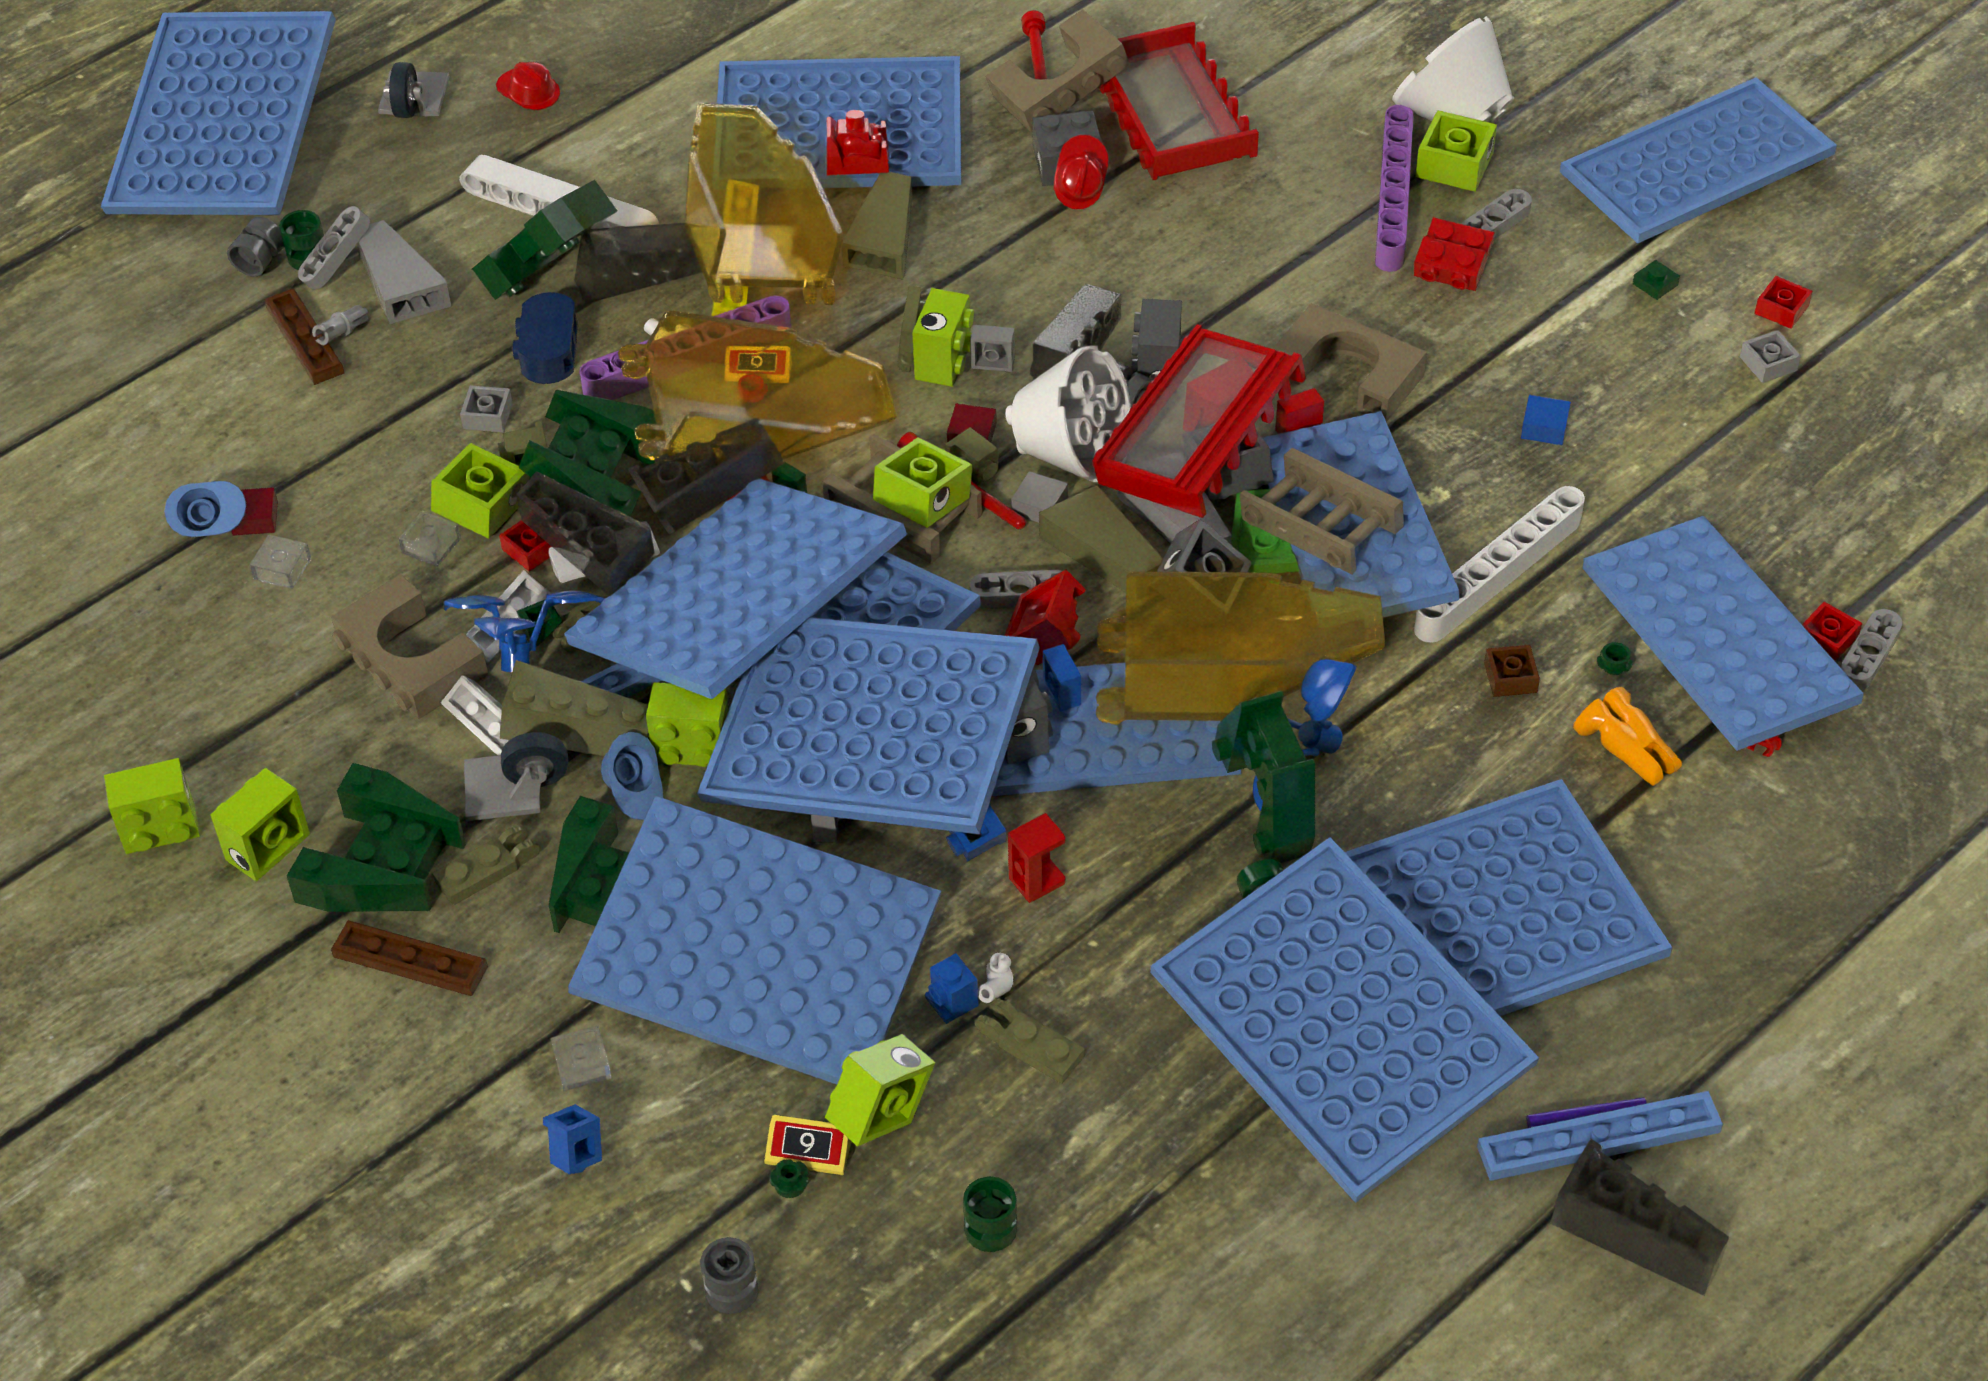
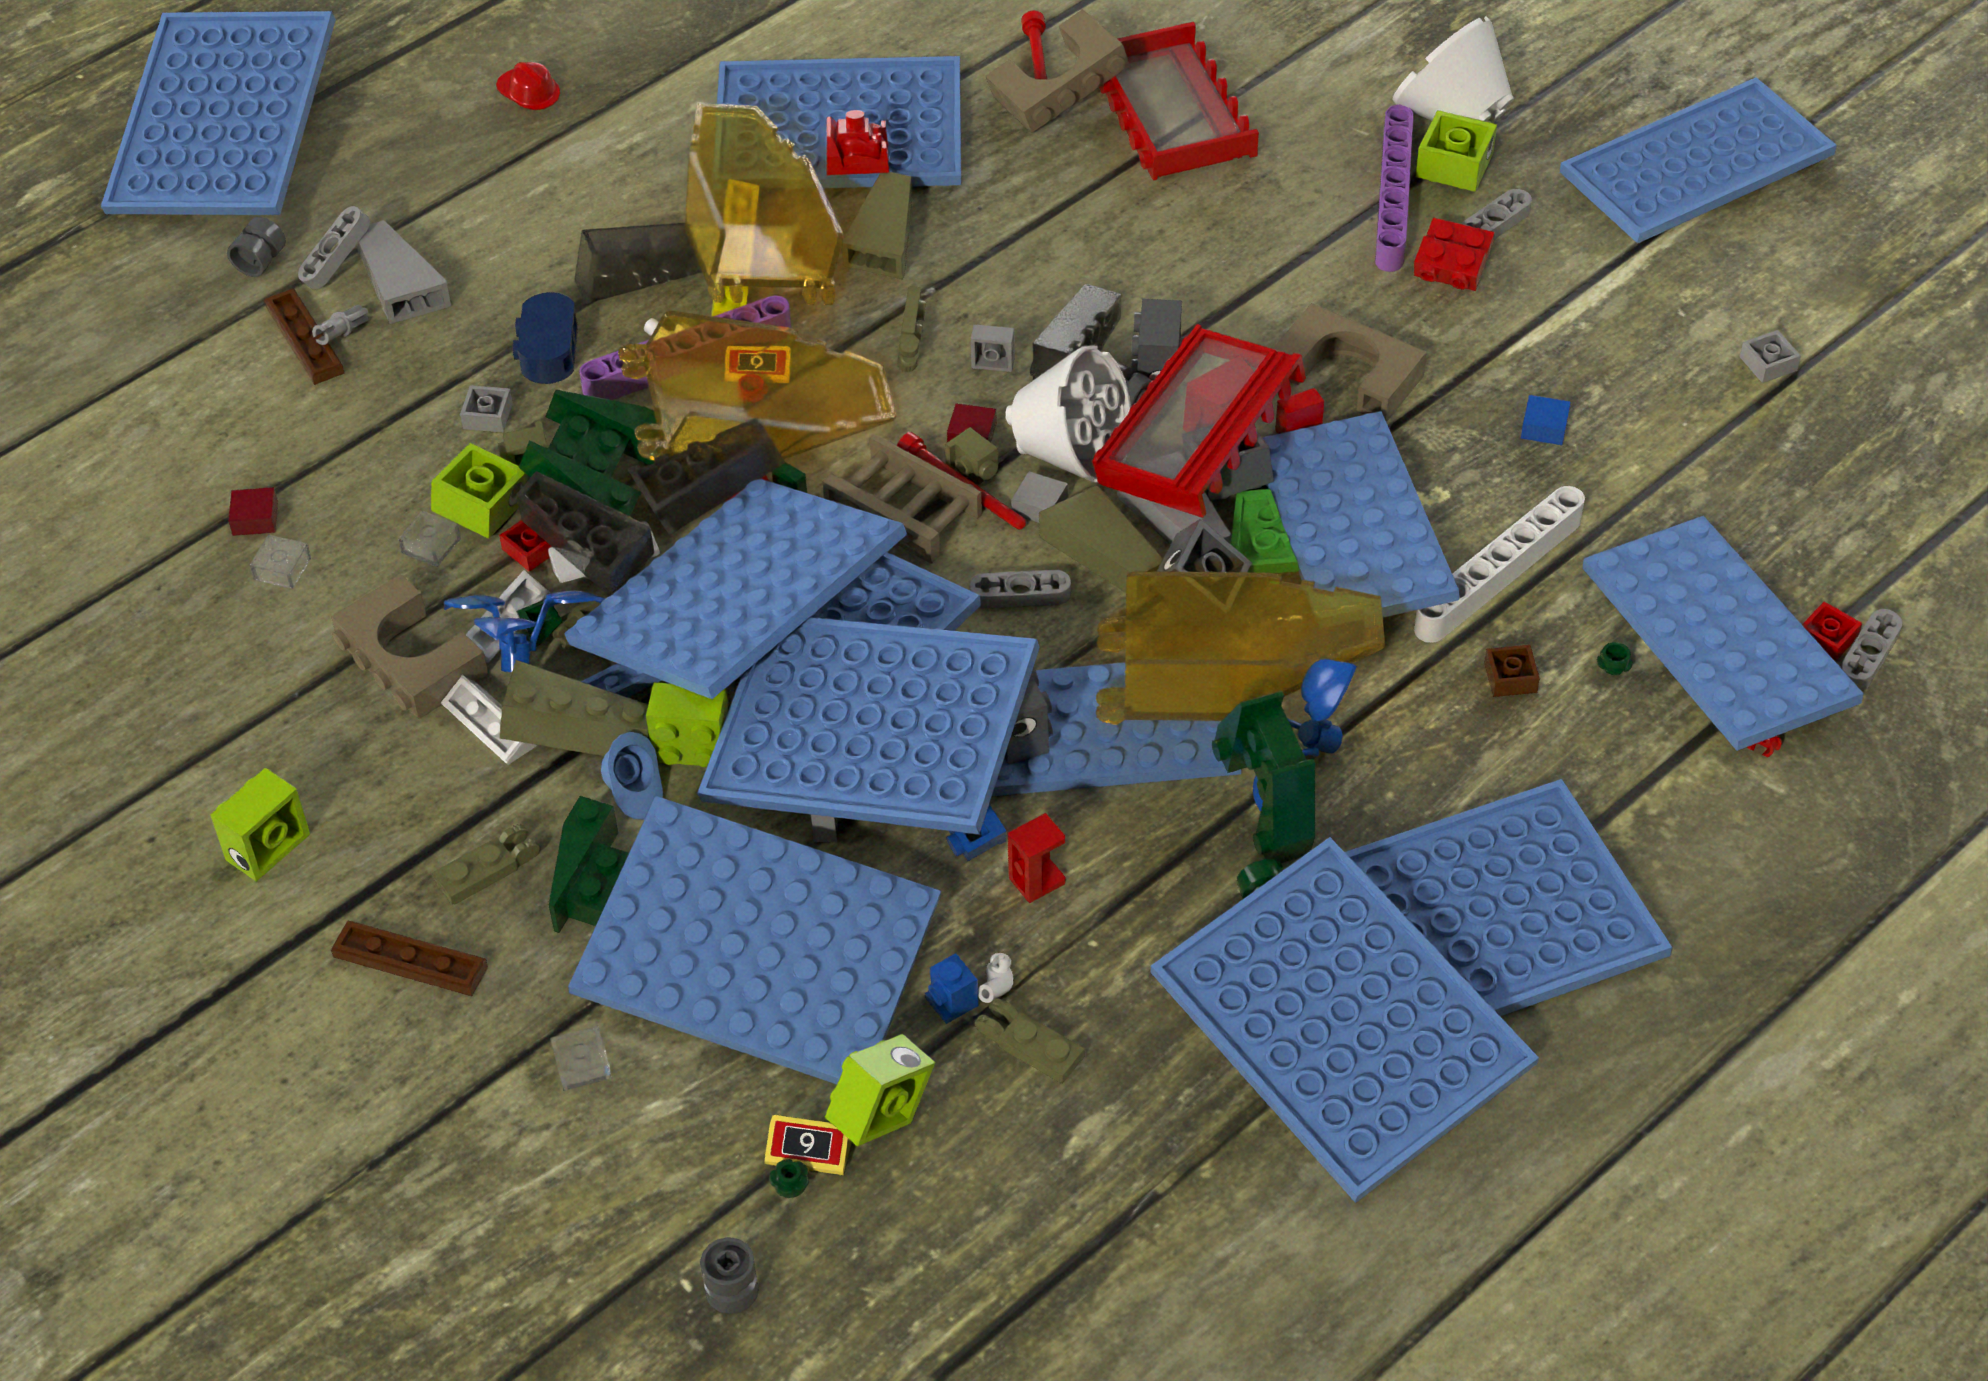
(151, 806): lime brick -> none
(205, 508): medium blue piece -> none
(300, 234): dark green wheel -> none
(389, 855): dark green wedge -> none
(413, 92): plate -> none
(513, 780): plate -> none
(533, 191): white beam -> none
(544, 239): dark green wedge -> none
(573, 1139): blue brick -> none
(922, 482): lime brick -> none
(942, 337): lime brick -> none
(990, 1214): dark green wheel -> none
(1048, 613): red brick -> none
(1052, 133): dark grey brick -> none
(1062, 677): blue piece -> none
(1081, 172): red piece -> none
(1326, 484): dark tan fence -> none
(1566, 1114): dark purple bar -> none
(1615, 1130): medium blue plate -> none
(1628, 737): light orange piece -> none
(1637, 1221): clear smoke wedge -> none
(1656, 279): dark green plate -> none
(1783, 302): red piece -> none

